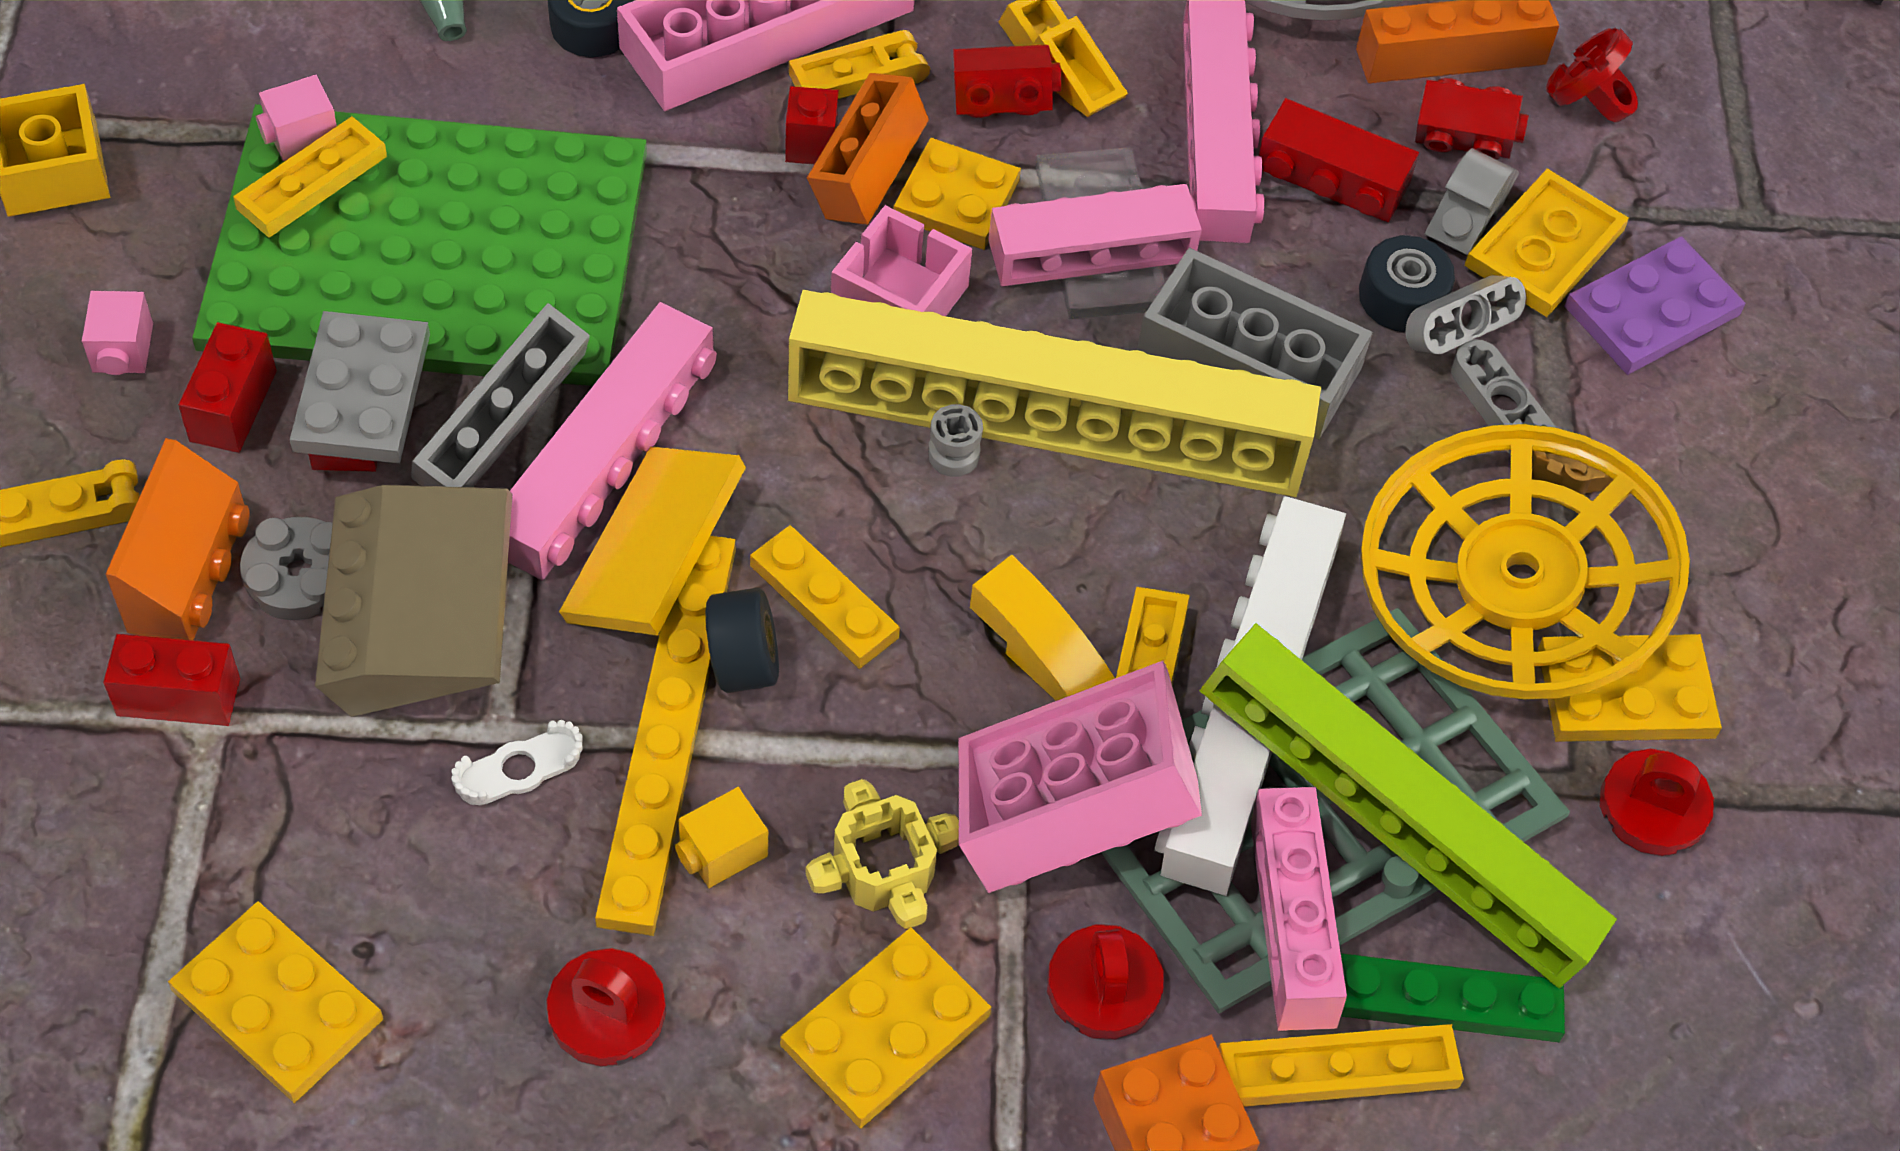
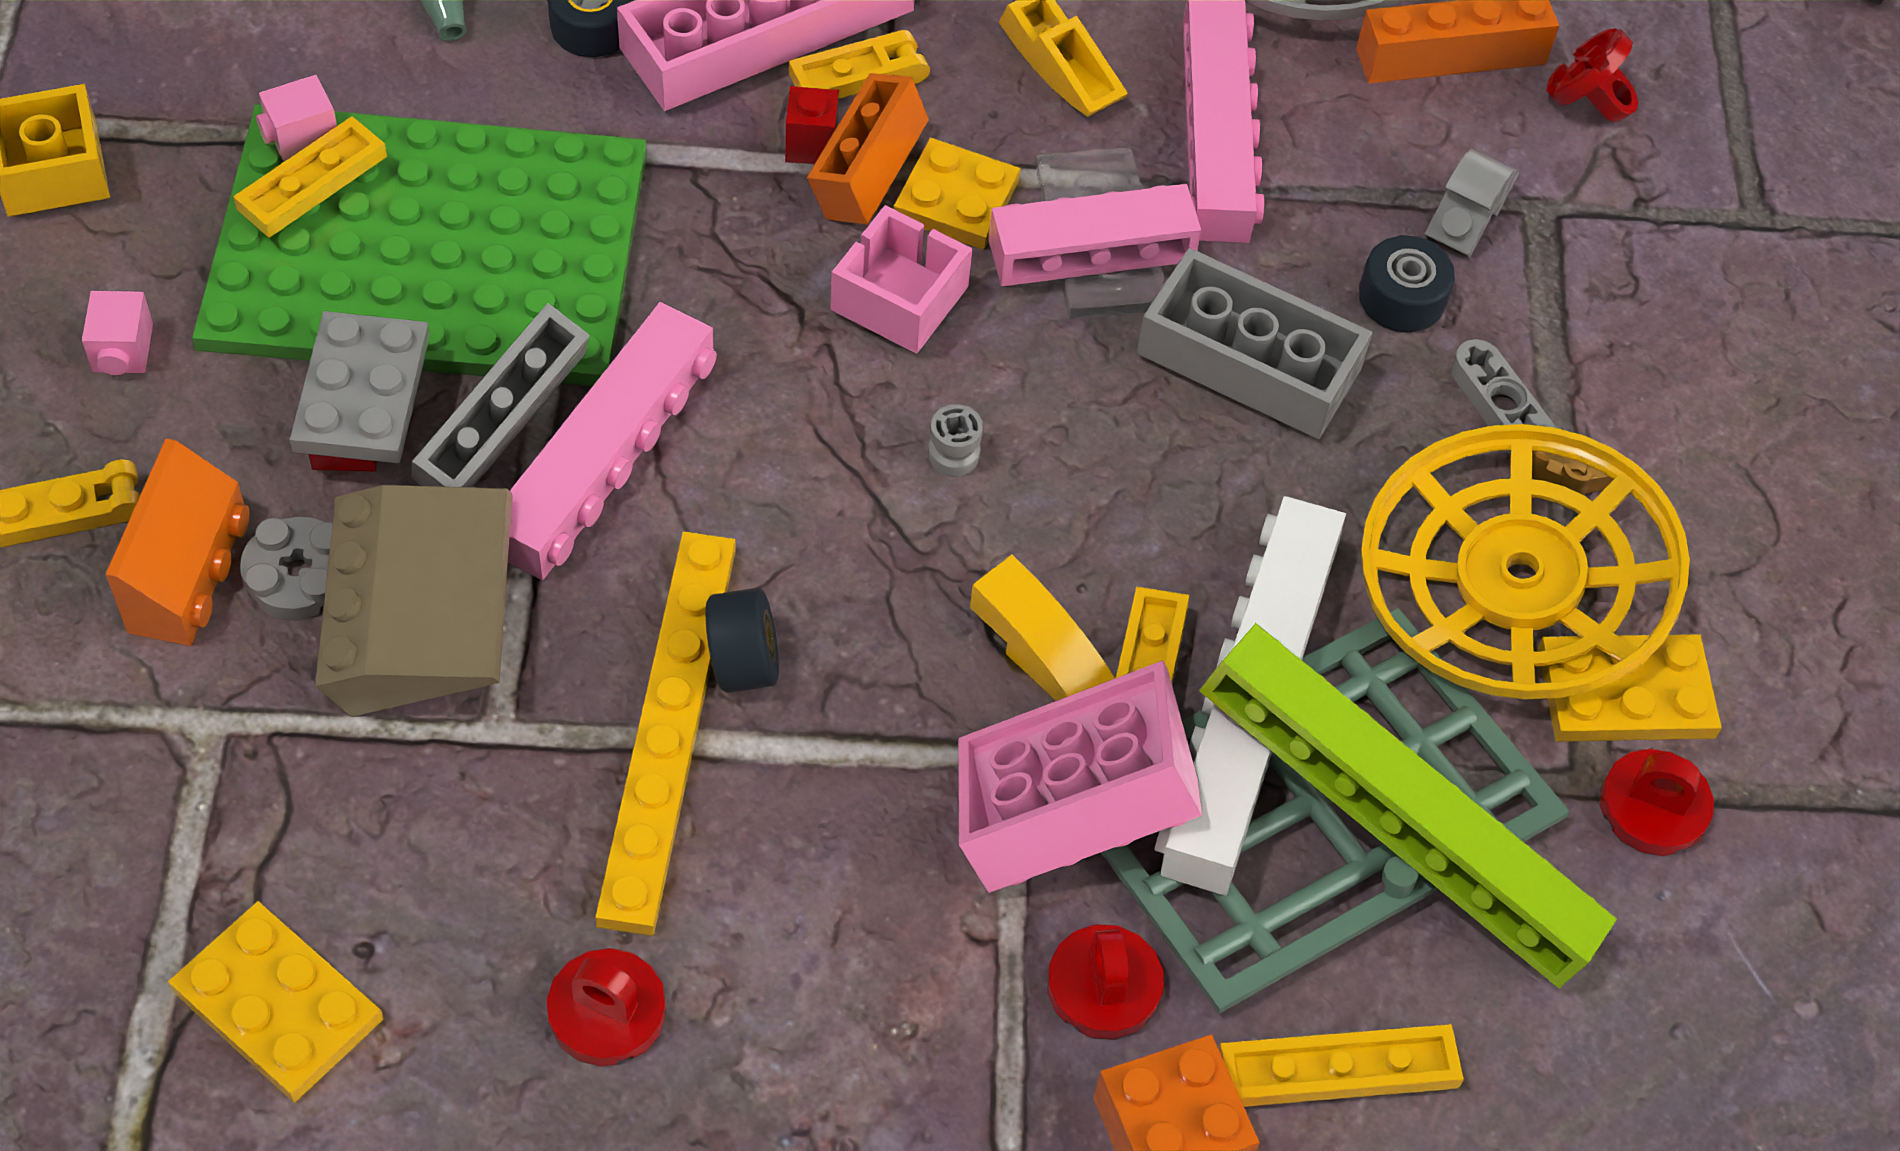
(172, 679): red brick -> none
(227, 387): red brick -> none
(552, 752): white piece -> none
(653, 540): yellow tile -> none
(722, 838): yellow brick -> none
(825, 596): yellow plate -> none
(885, 1027): yellow plate -> none
(904, 886): light yellow piece -> none
(1005, 80): red brick -> none
(1053, 392): light yellow brick -> none
(1297, 909): bright pink brick -> none
(1337, 160): red brick -> none
(1448, 310): light grey beam -> none
(1453, 995): green plate -> none
(1470, 118): red brick -> none
(1548, 240): yellow plate -> none
(1654, 305): medium lavender plate -> none

